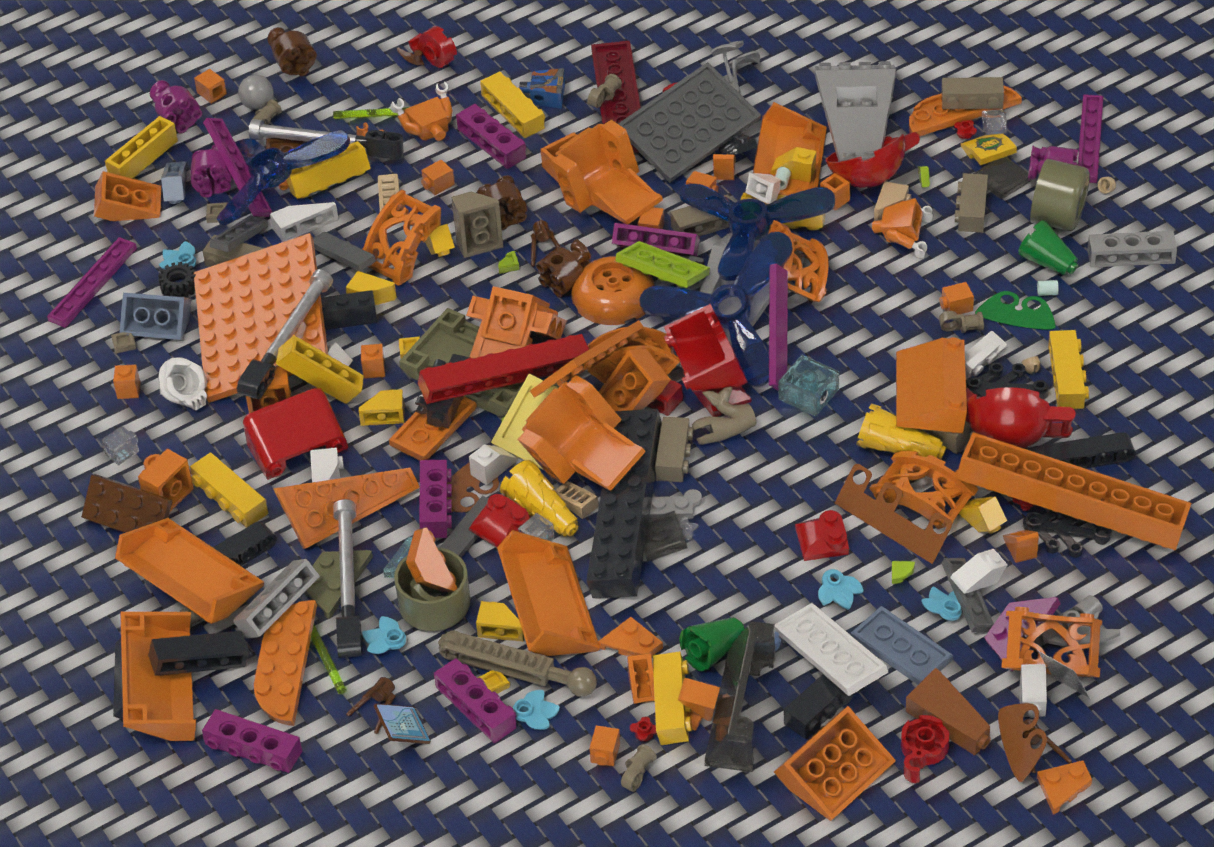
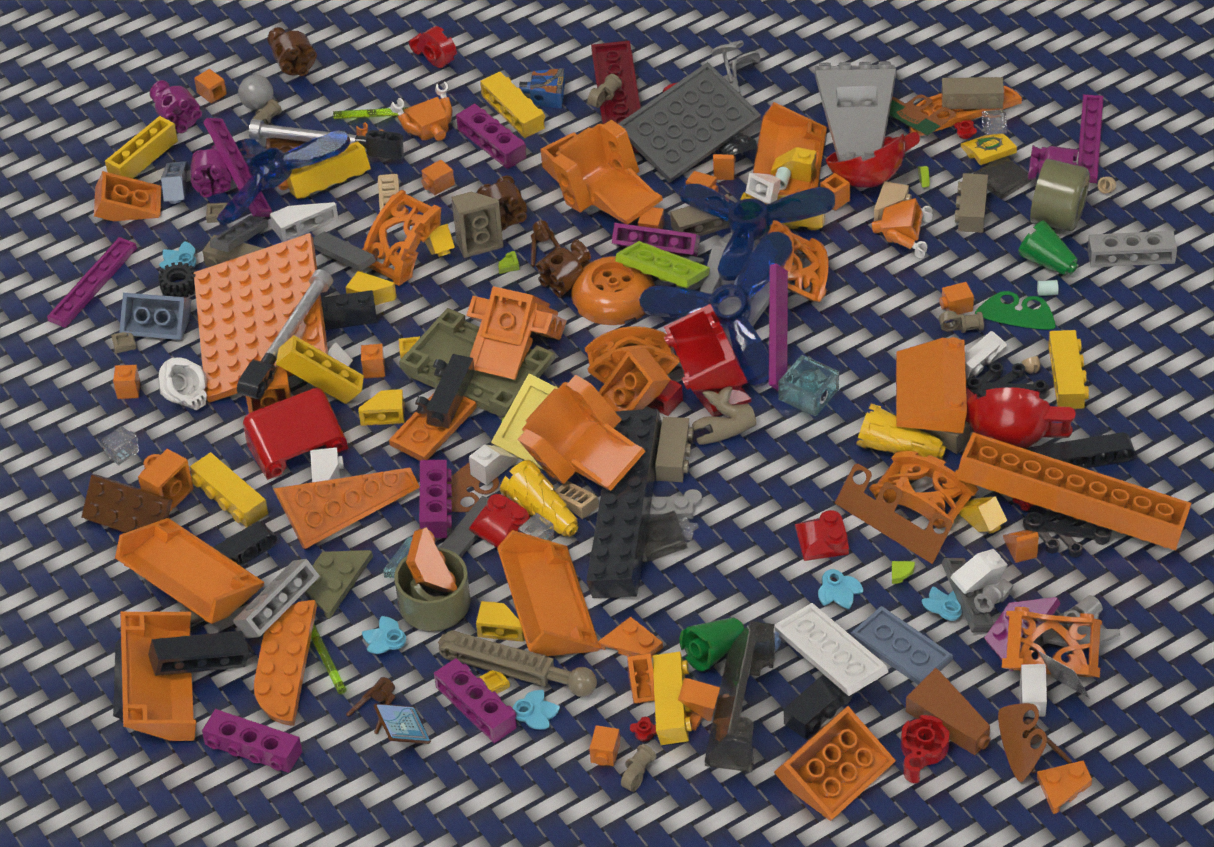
(348, 626): piece -> none
(415, 58): reddish brown bar -> none
(499, 368): red brick -> none
(588, 358): orange wing -> none
(911, 115): none -> piece
(992, 594): none -> light grey connector

